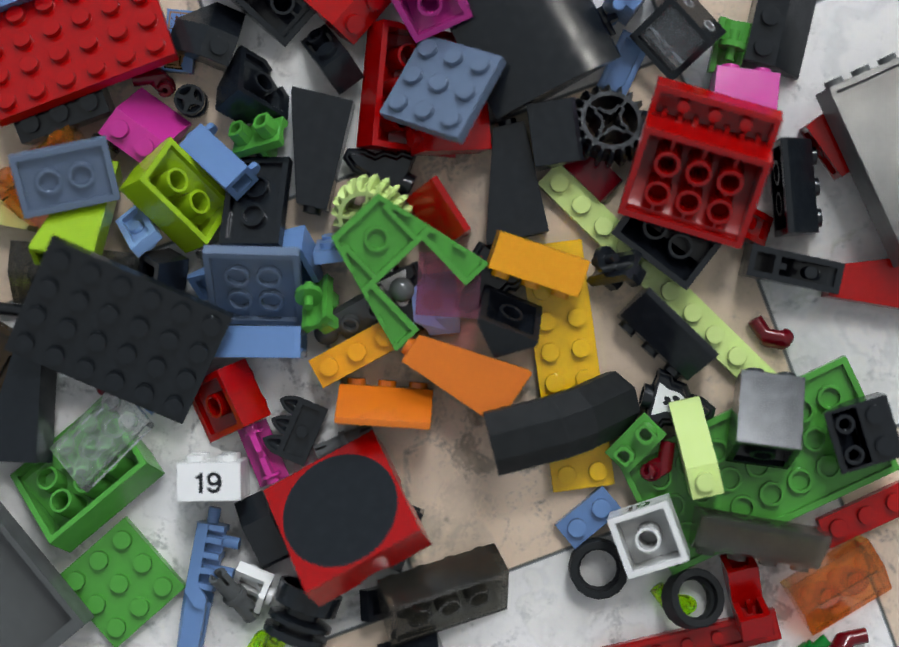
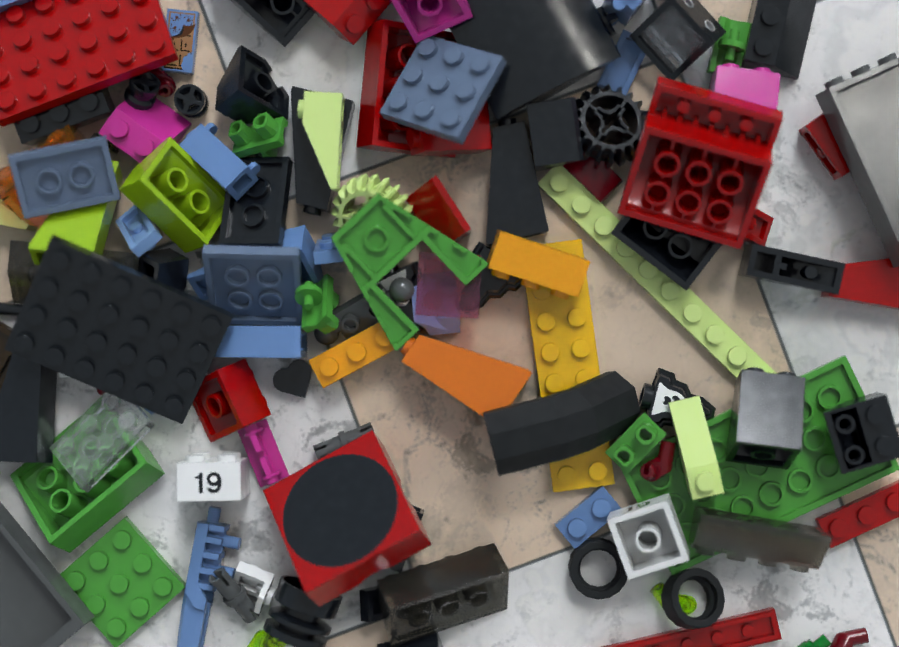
(142, 91): none -> black wheel
(209, 34): black slope -> none
(261, 529): black slope -> none
(294, 379): none -> black tile
(298, 430): black plate -> none
(324, 123): none -> yellowish green slope
(332, 58): black slope -> none
(384, 404): orange slope -> none
(385, 164): black rock -> none
(508, 321): black slope -> none
(616, 268): black hips -> none
(666, 335): black slope -> none
(746, 598): red brick -> none
(769, 337): dark red arm -> none
(794, 188): black slope -> none
(844, 583): clear orange slope -> none

